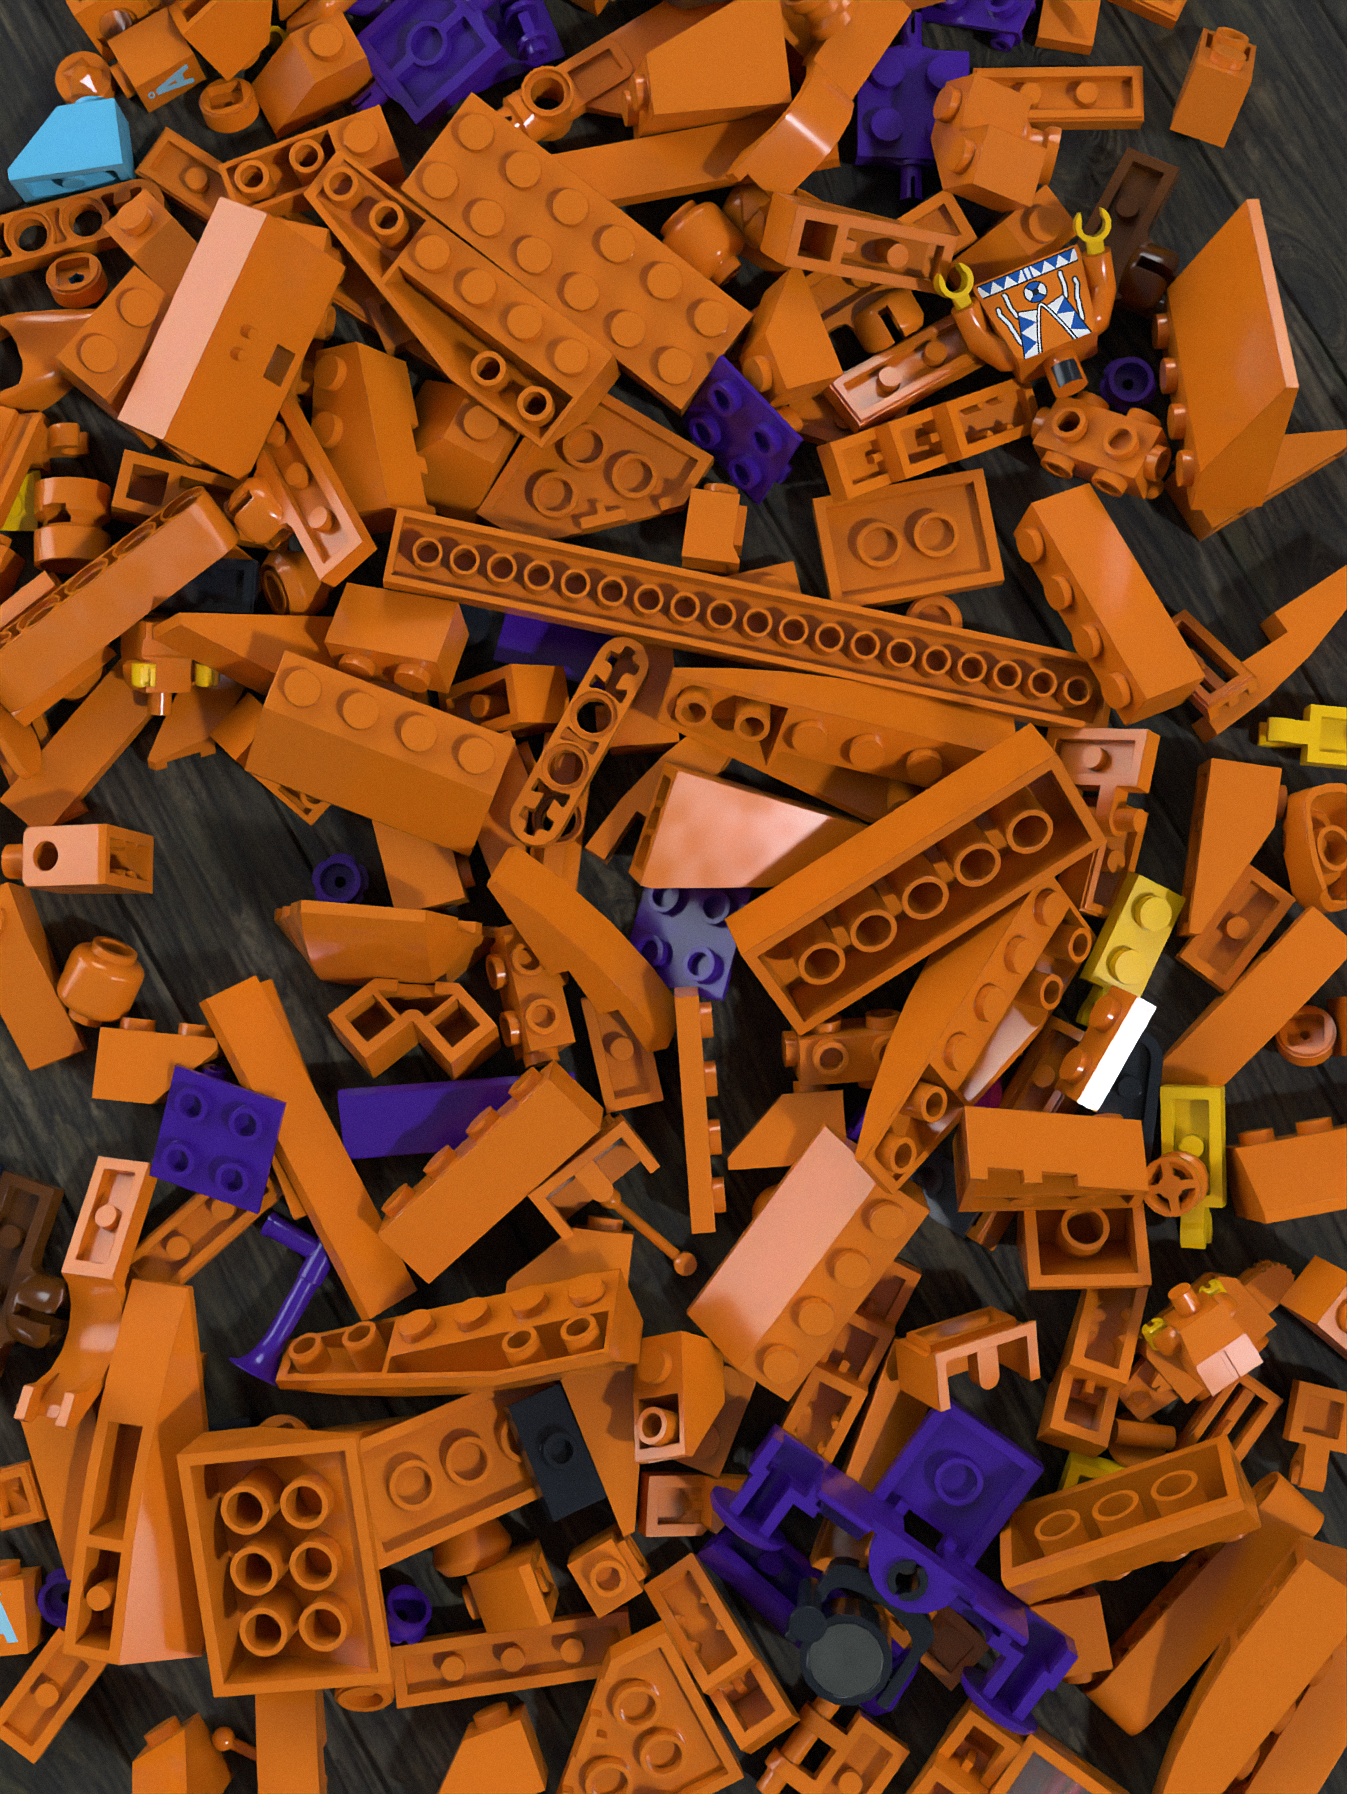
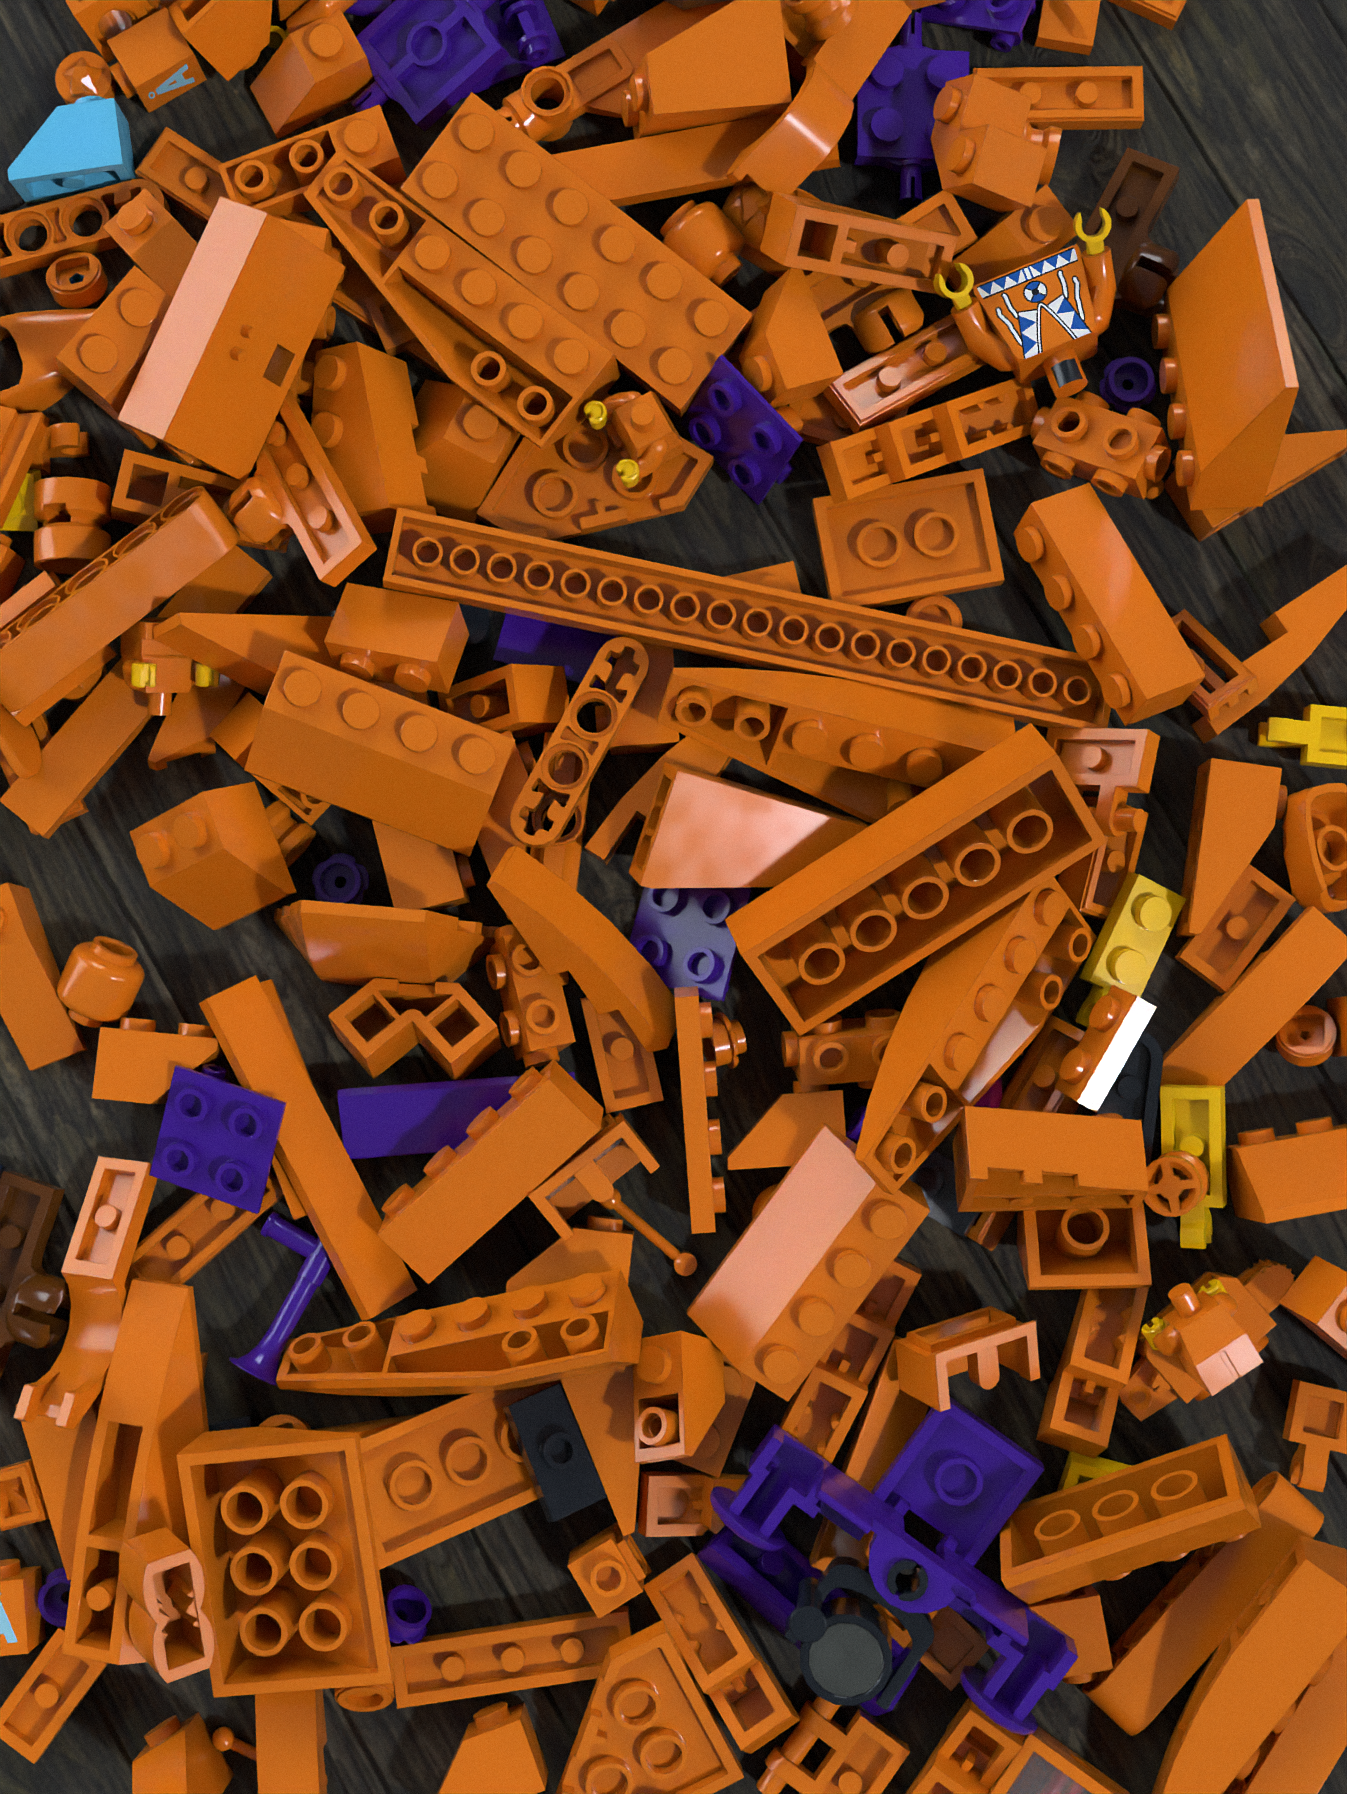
(82, 860): orange torso -> none
(165, 1609): none -> orange brick
(215, 856): none -> orange slope
(222, 588): black plate -> none
(229, 105): orange tile -> none
(290, 835): none -> orange wheel
(293, 584): orange cone -> none
(472, 1549): orange cone -> none
(513, 1592): orange slope -> none
(640, 429): none -> orange piece
(714, 530): orange window -> none
(727, 1041): none -> orange plate
(1138, 1440): orange plate -> none
(1211, 1406): orange tile -> none
(1214, 86): orange slope -> none

